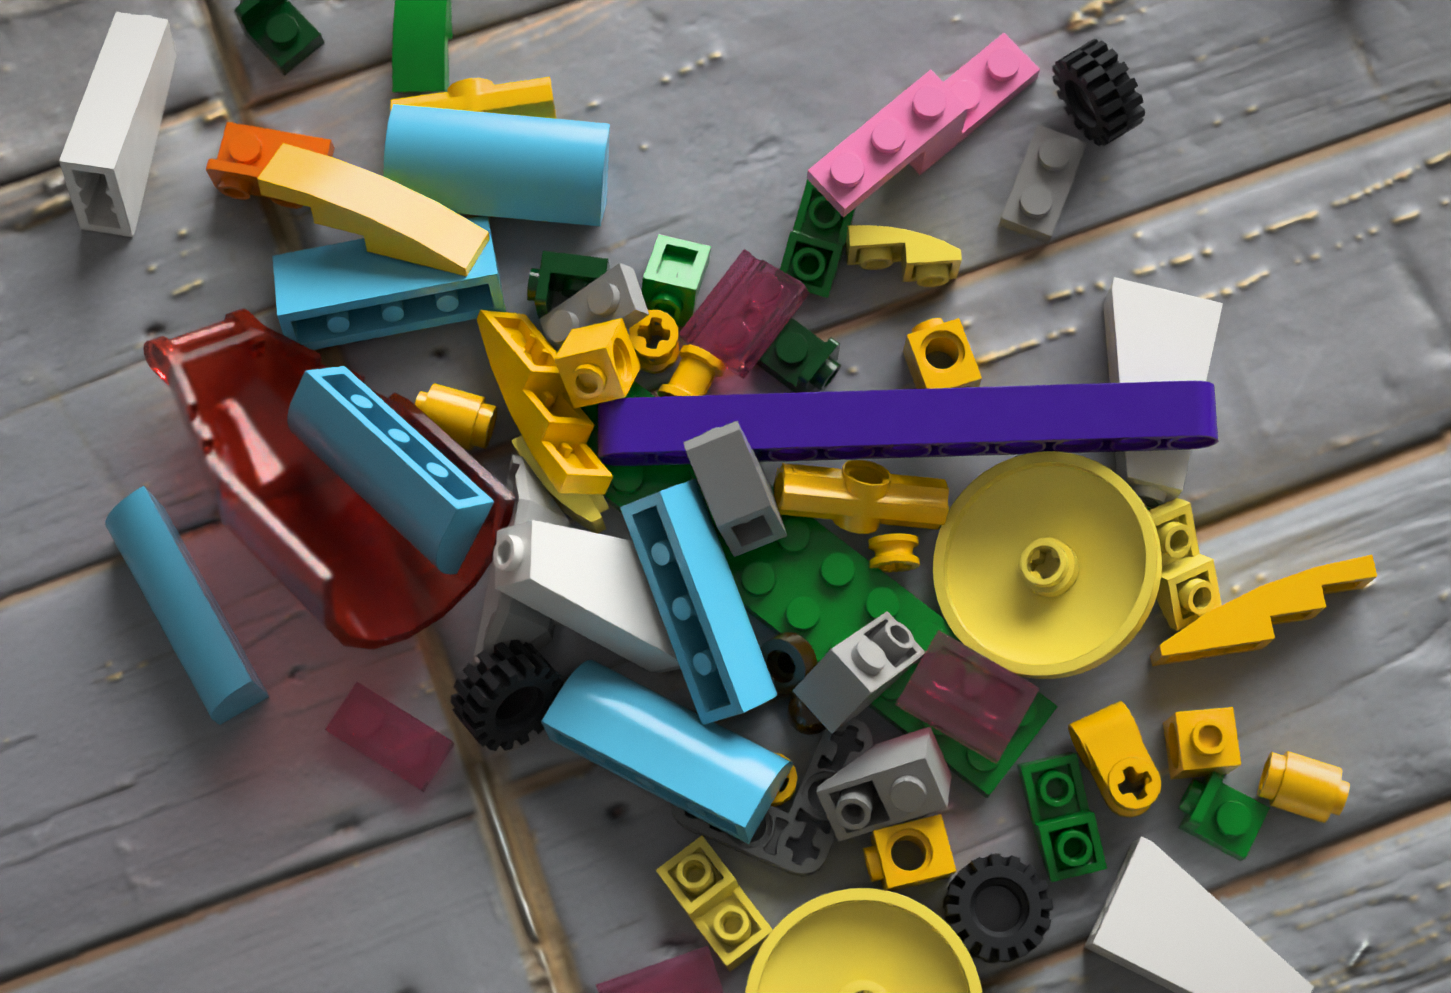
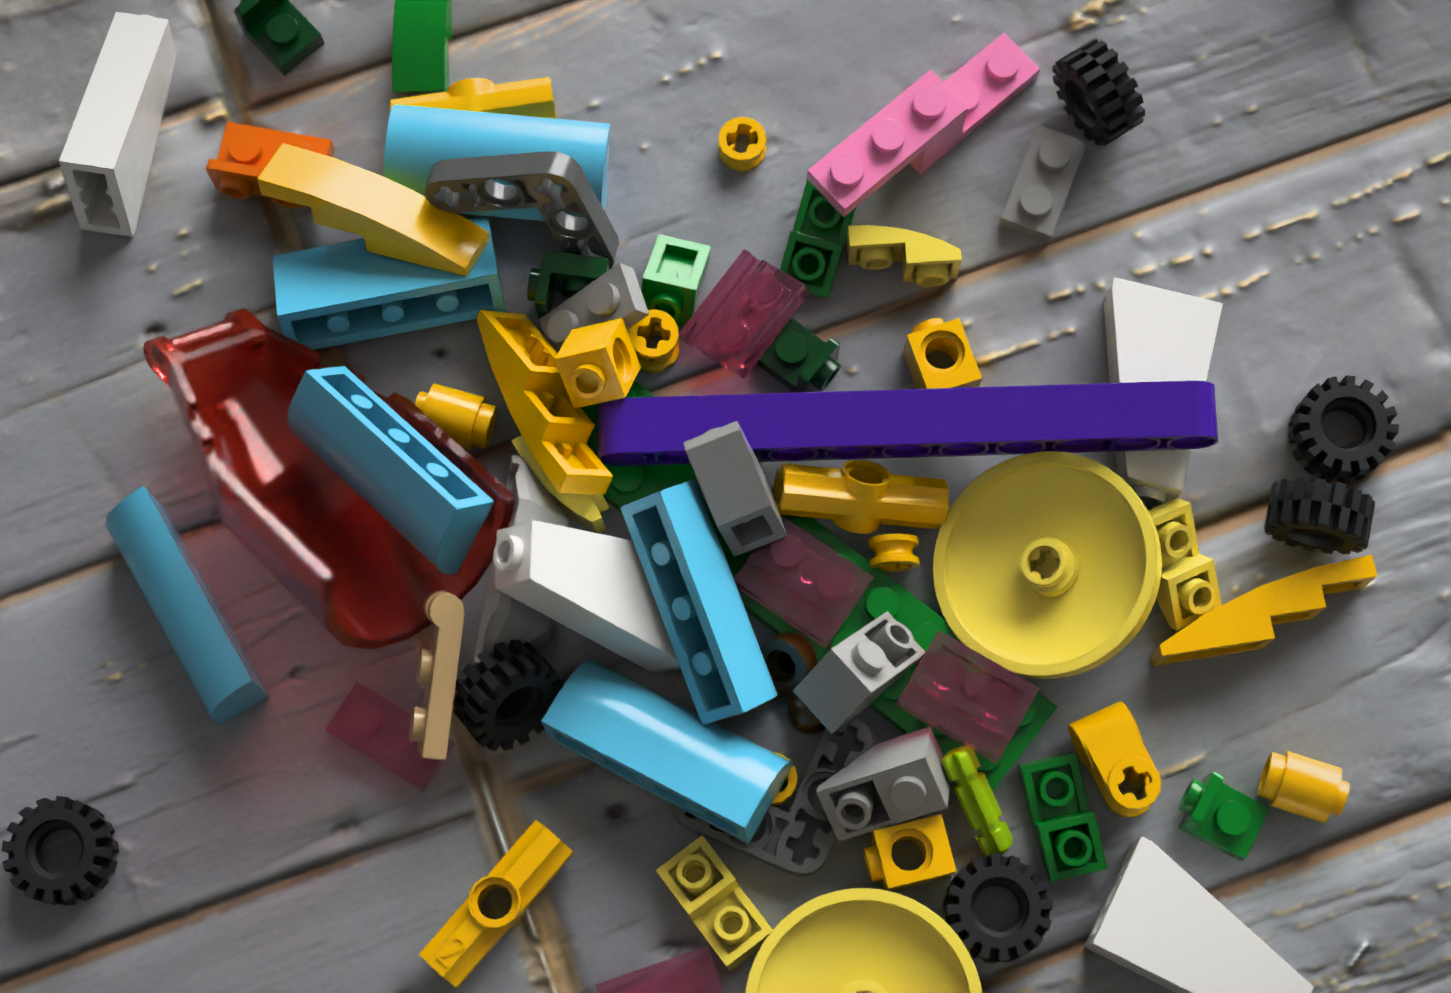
(27, 841): none -> black tyre
(438, 671): none -> tan plate
(468, 186): none -> dark grey beam
(469, 933): none -> yellow piece
(693, 374): yellow bush -> none
(755, 152): none -> yellow bush
(804, 583): none -> clear pink plate
(977, 801): none -> lime axle
(1201, 743): yellow brick -> none
(1319, 515): none -> black tyre
(1361, 403): none -> black tyre

